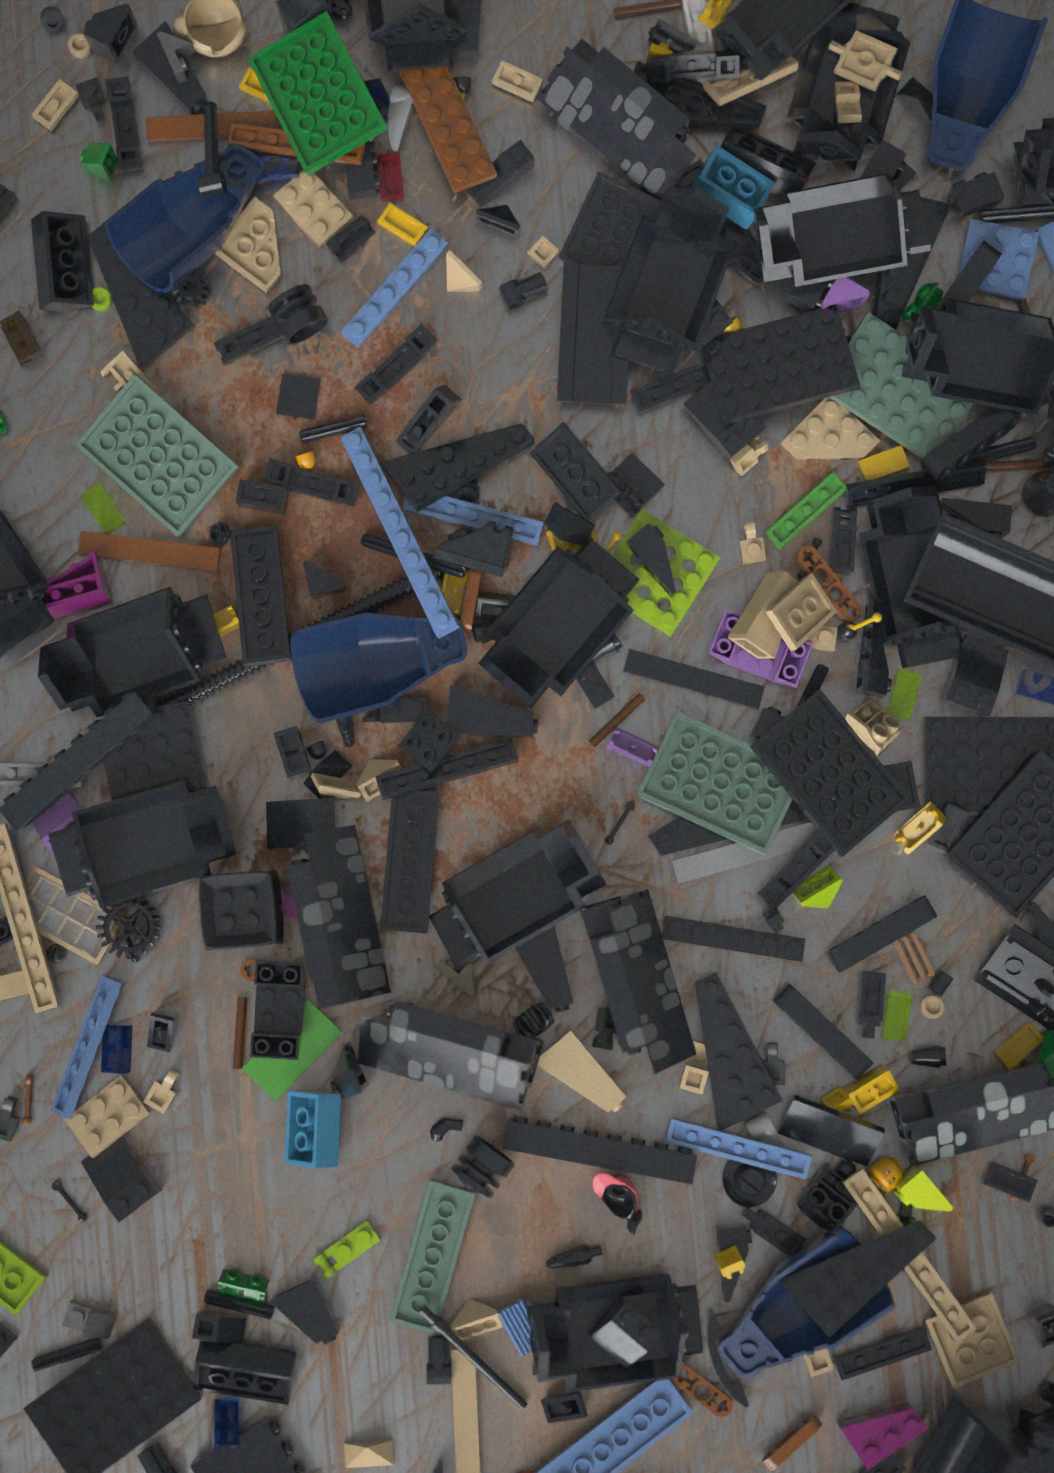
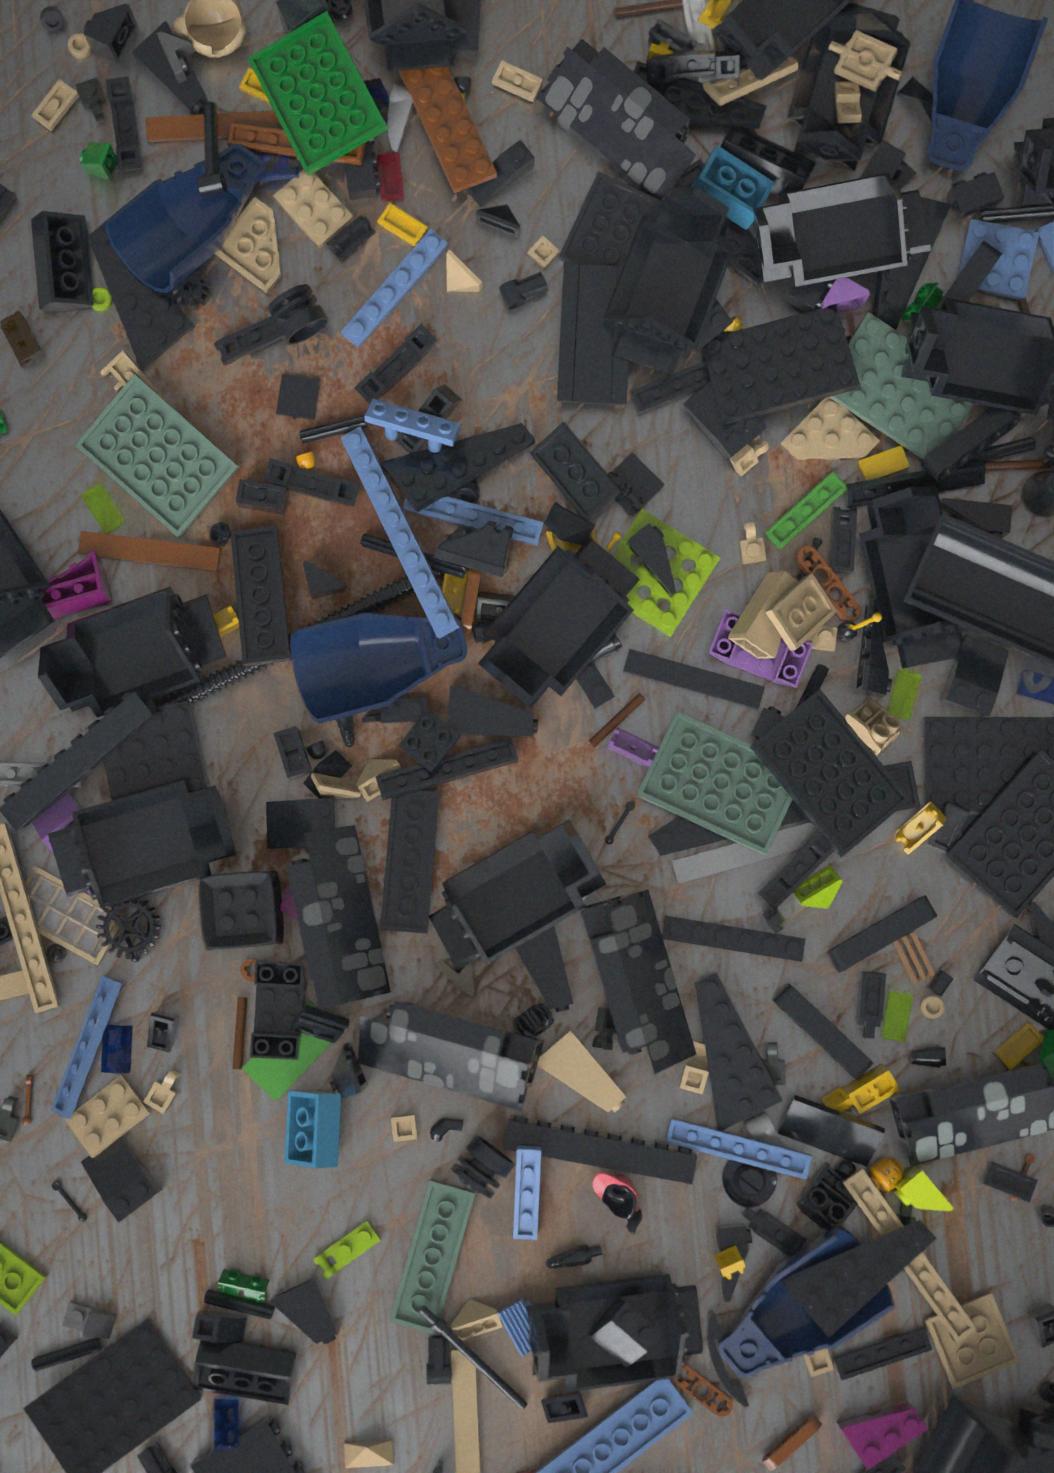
(320, 1024): none -> black plate
(404, 1128): none -> tan tile
(412, 422): none -> medium blue plate
(527, 1192): none -> medium blue plate

